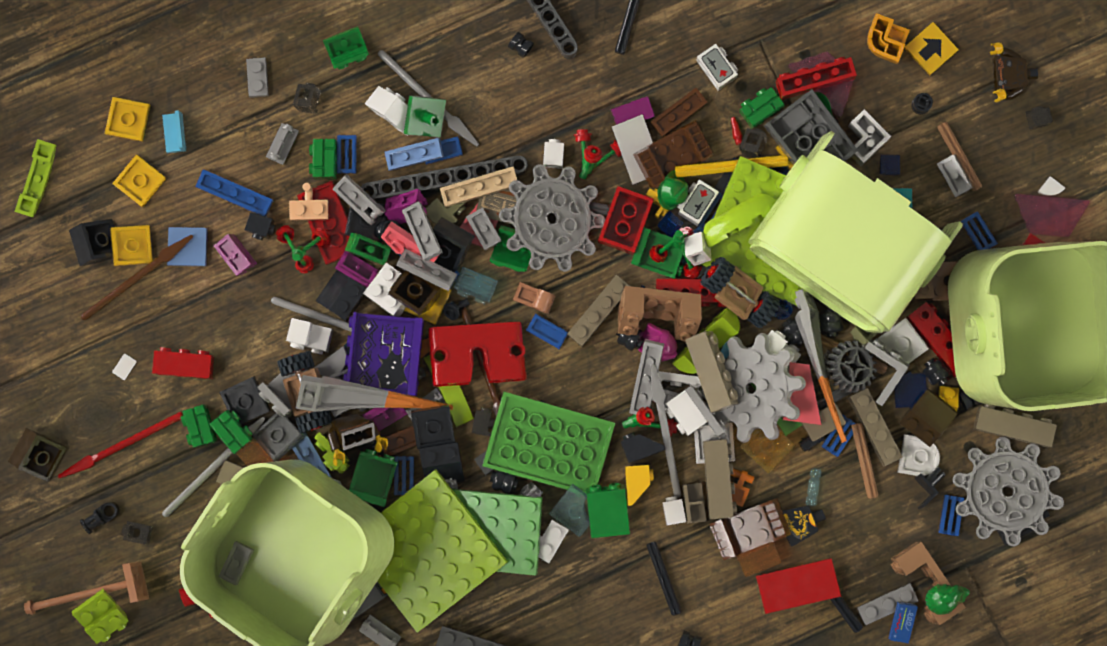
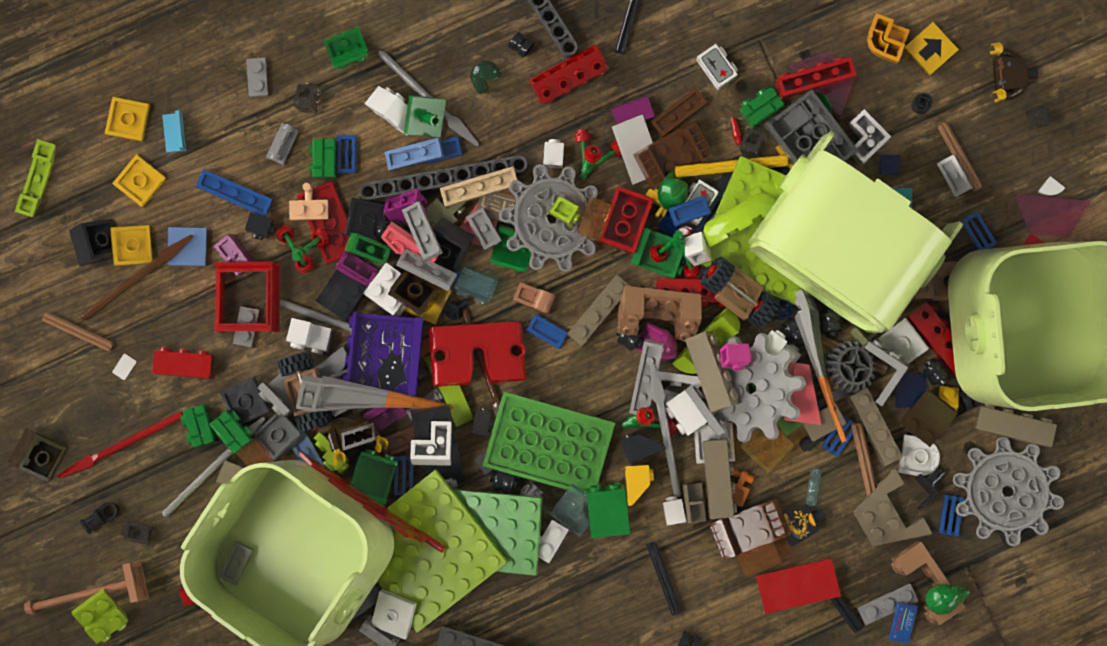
(77, 331): none -> medium nougat axle
(246, 338): none -> light grey plate
(272, 296): none -> red piece
(358, 199): light grey plate -> none
(372, 506): none -> red animal
(393, 614): none -> white plate
(433, 451): none -> white brick
(481, 72): none -> clear green helmet
(566, 211): none -> lime bracket
(568, 74): none -> red brick
(594, 219): none -> clear orange panel
(689, 211): none -> blue tile
(735, 356): none -> dark pink brick
(880, 518): none -> dark tan wing

